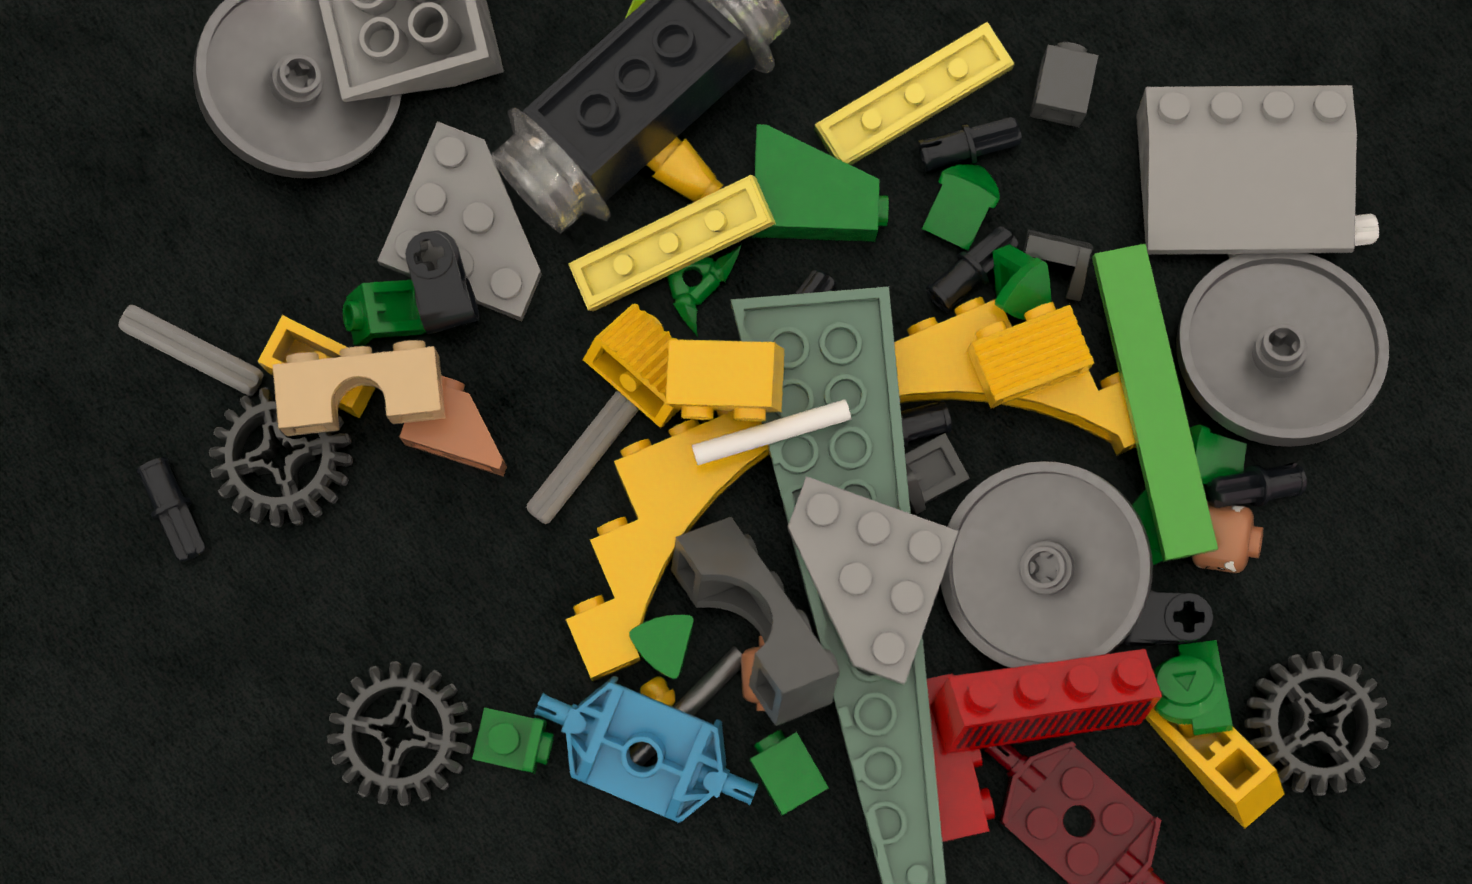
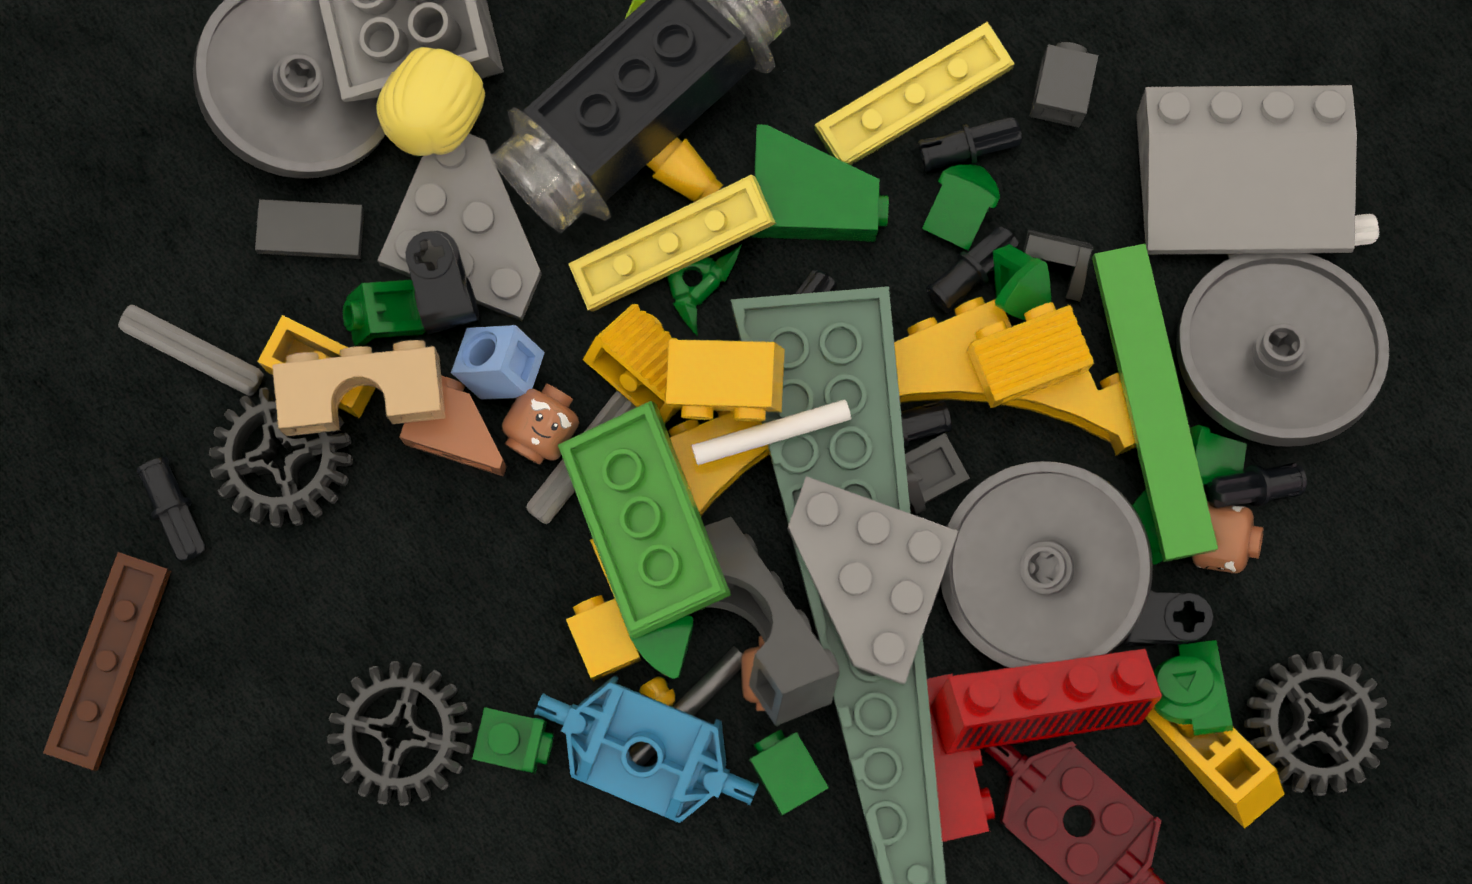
(107, 661): none -> reddish brown plate
(309, 229): none -> dark grey tile
(430, 102): none -> light yellow piece
(497, 362): none -> light blue brick
(540, 423): none -> nougat head
(643, 520): none -> bright green tile

